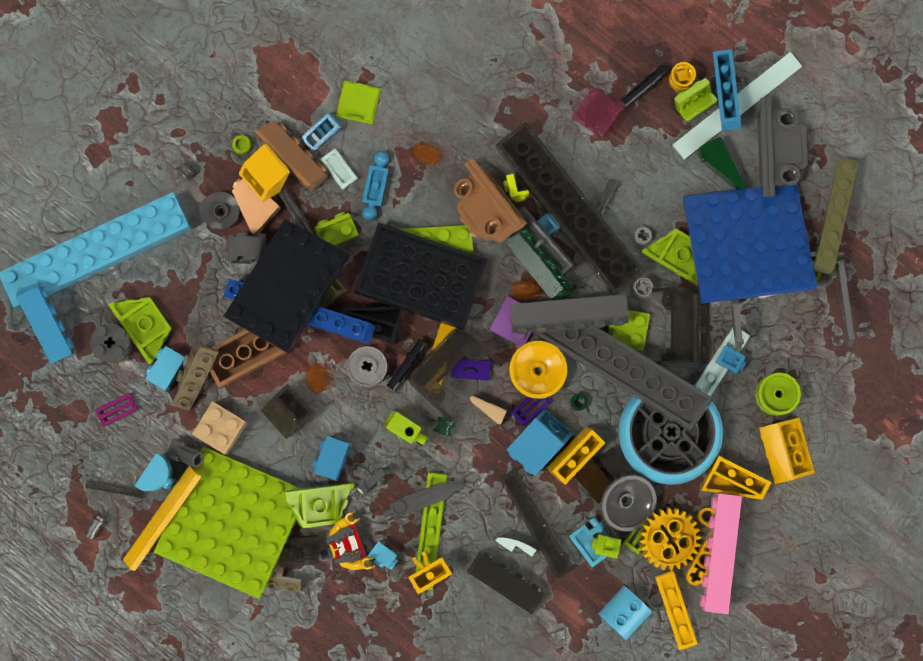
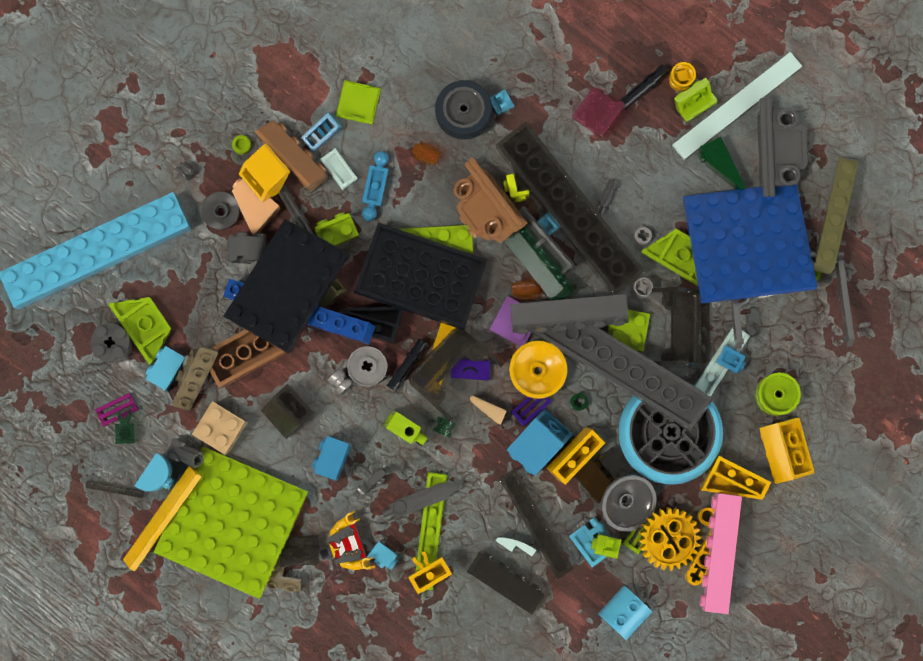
(44, 322): dark azure brick -> none
(94, 526): flat silver pin -> none
(124, 431): none -> clear green plate
(316, 378): clear orange brick -> none
(318, 504): lime wing -> none
(341, 381): none -> light grey wheel
(468, 123): none -> wheel
(501, 102): none -> medium azure tile
(676, 610): yellow tile -> none
(726, 90): dark azure brick -> none

